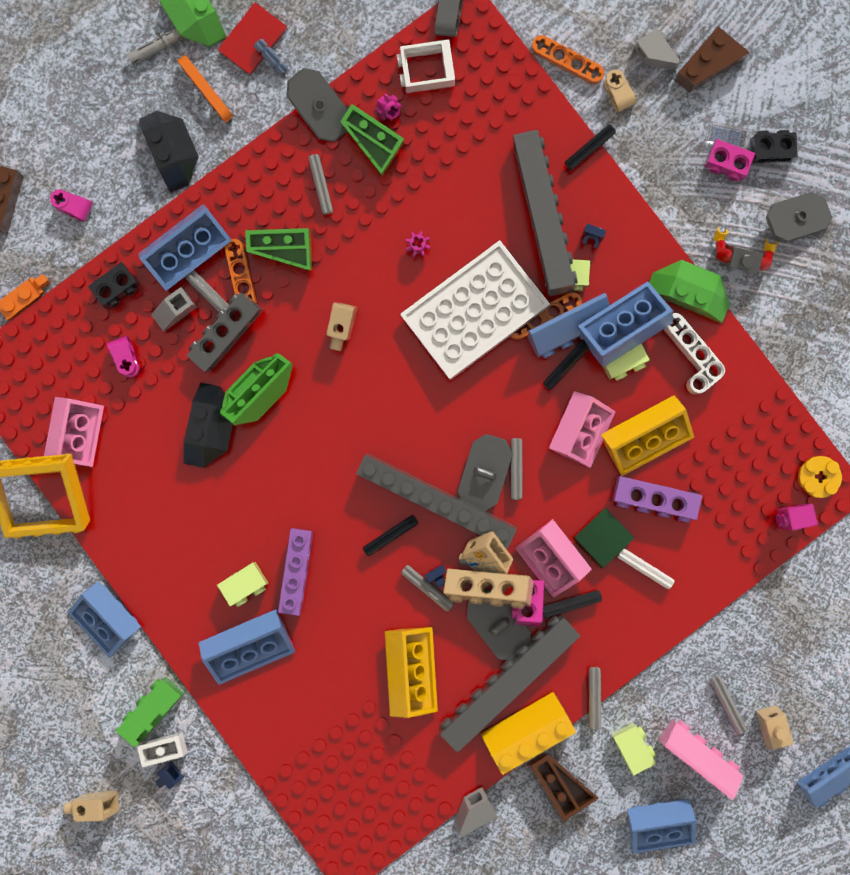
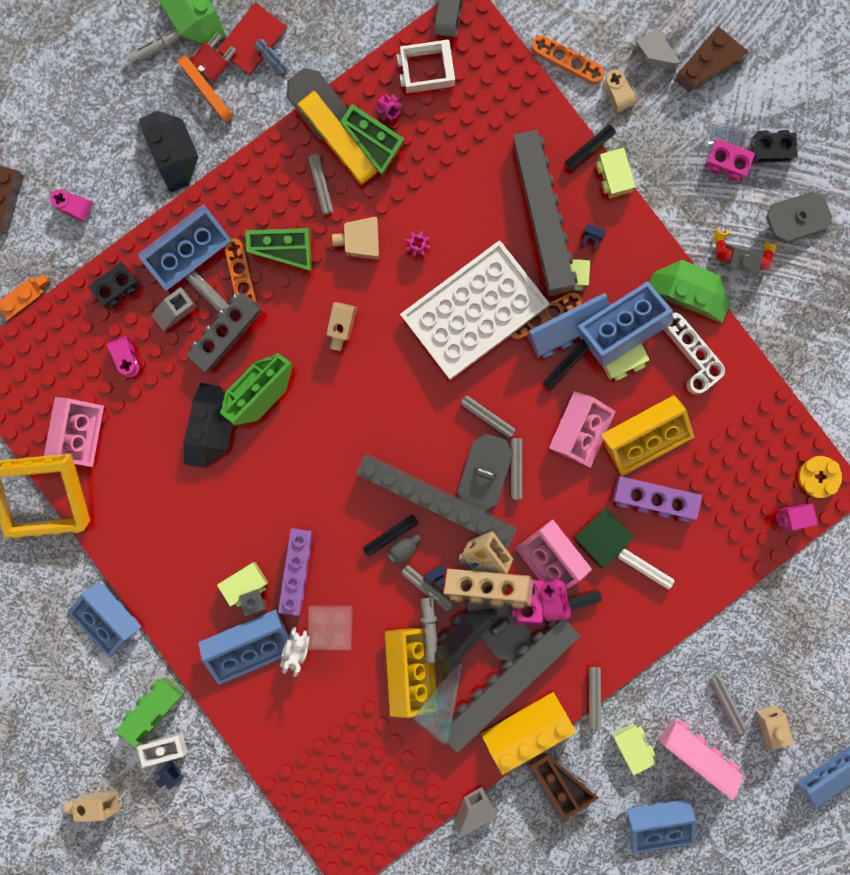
(211, 61): none -> red piece
(252, 602): none -> dark grey bracket
(294, 651): none -> white pin
(330, 627): none -> clear brick
(337, 137): none -> yellow beam
(359, 238): none -> tan torso
(403, 549): none -> dark grey plant
(429, 627): none -> light grey pin
(438, 710): none -> clear light blue wing
(461, 637): none -> black wedge
(487, 416): none -> light grey axle
(555, 602): none -> dark pink piece
(615, 173): none -> yellowish green brick

